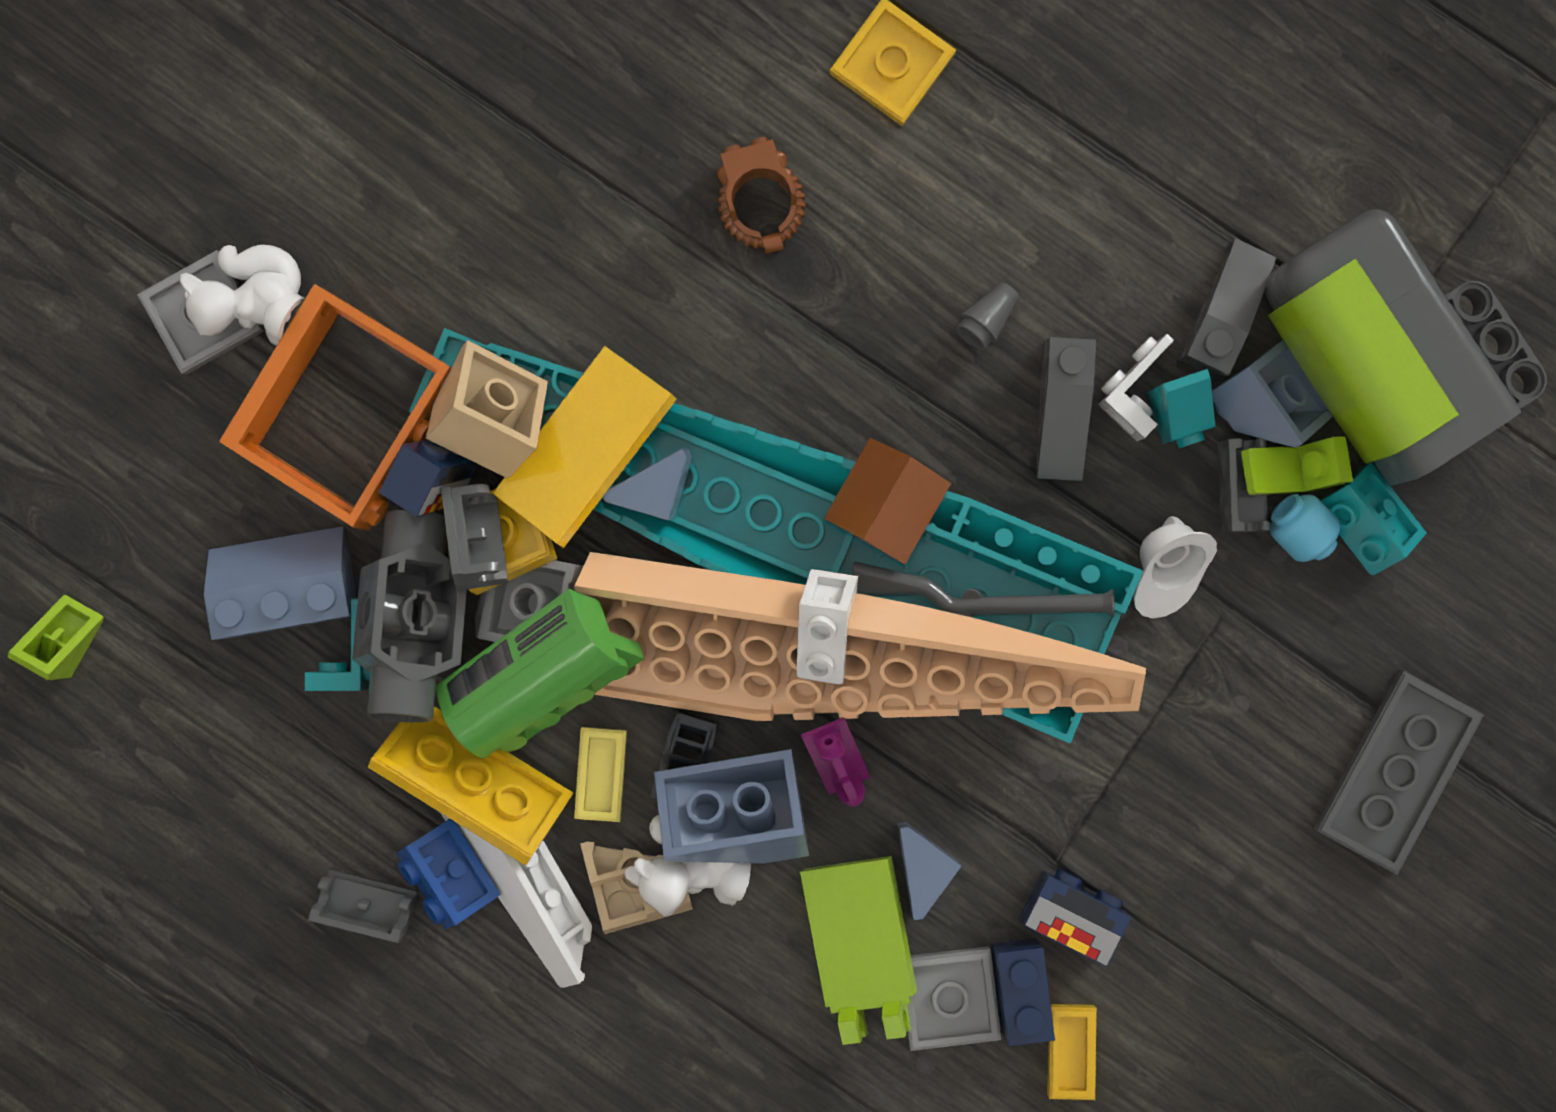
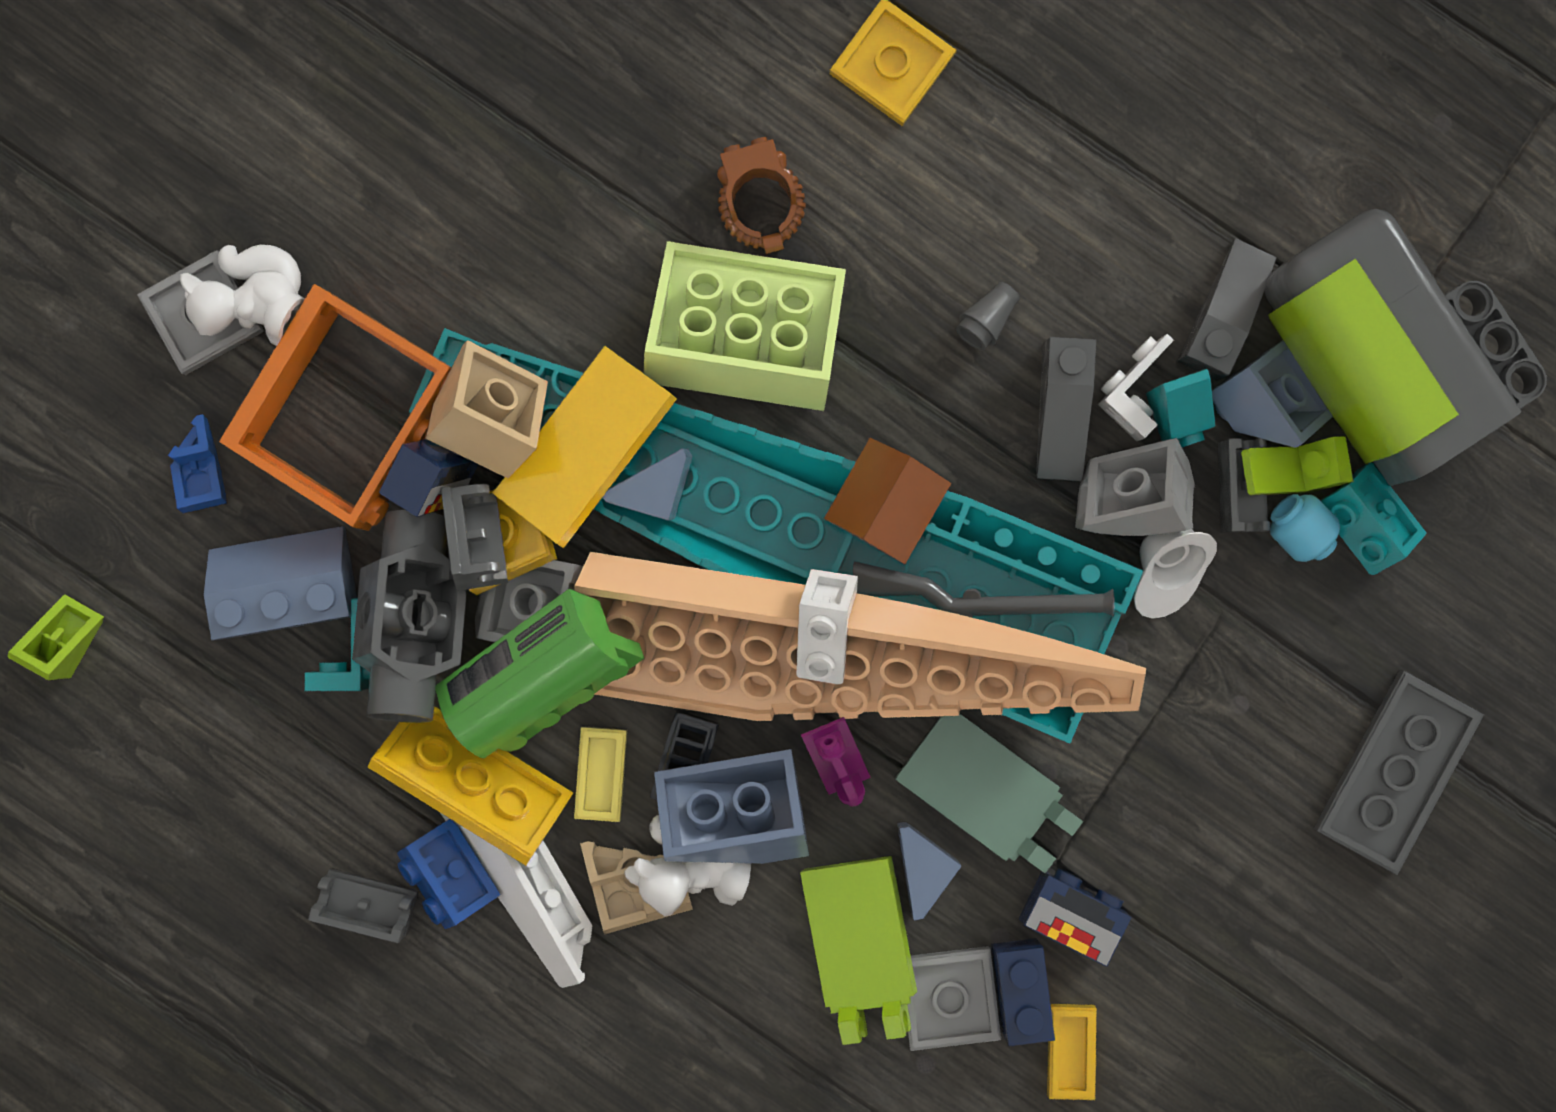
(197, 470): none -> blue slope
(744, 326): none -> yellowish green slope
(985, 790): none -> sand green tile
(1137, 492): none -> light grey slope

